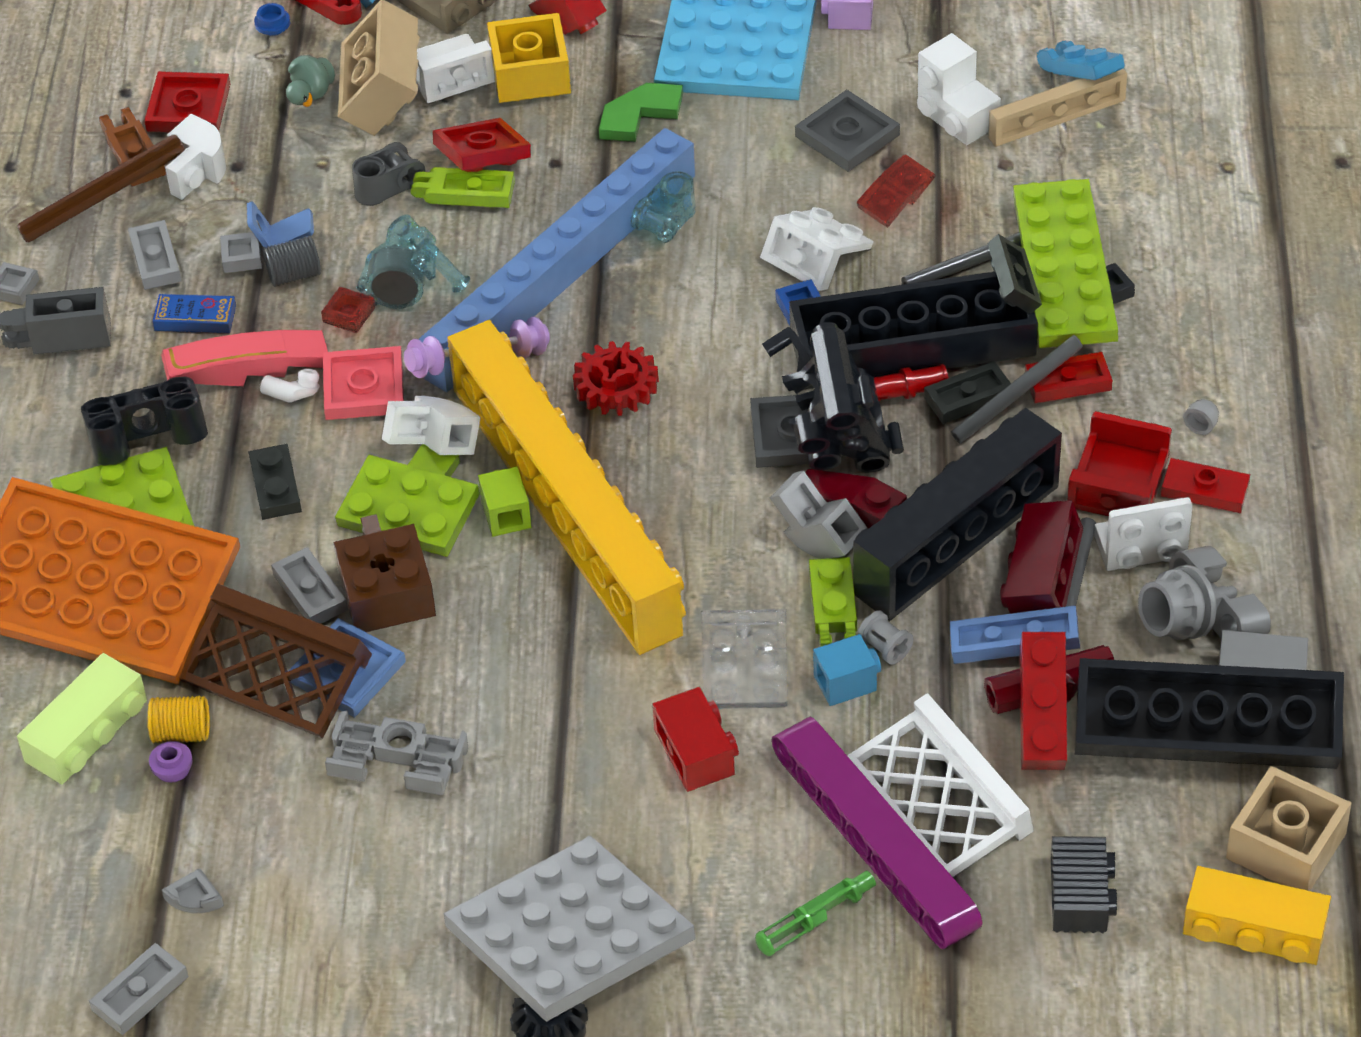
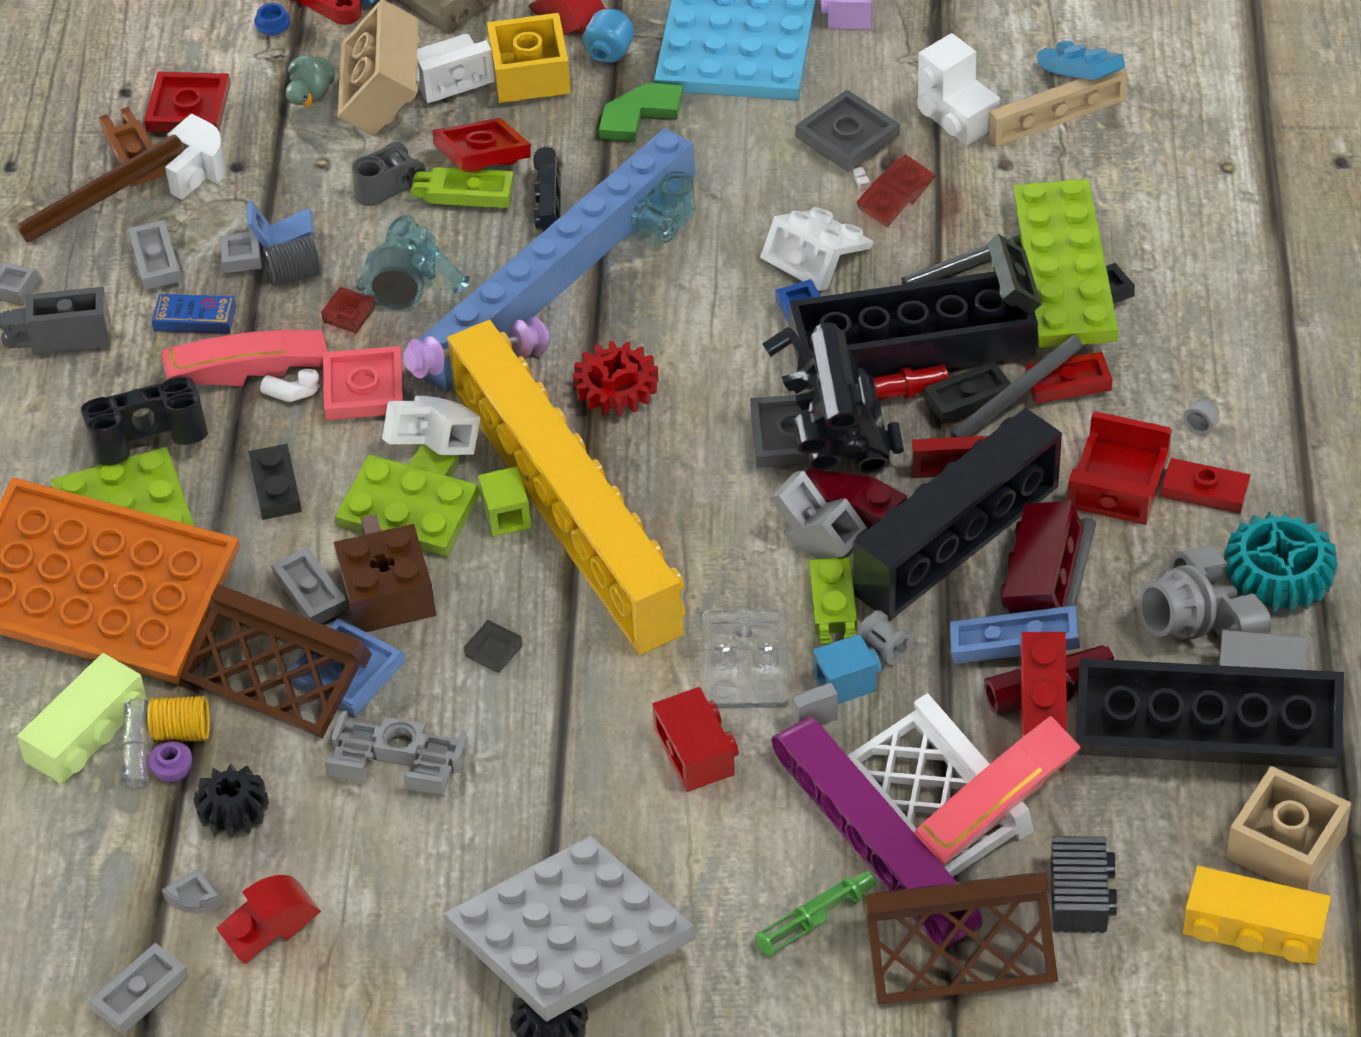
(135, 744): none -> clear pin
(231, 800): none -> black gear
(272, 909): none -> red brick
(493, 646): none -> clear smoke tile
(546, 188): none -> black hinge
(608, 35): none -> dark azure head
(818, 703): none -> light grey tile
(860, 178): none -> white piece
(933, 454): none -> red plate
(959, 897): none -> reddish brown fence
(997, 790): none -> coral slope
(1144, 533): white bracket -> none
(1281, 561): none -> teal gear

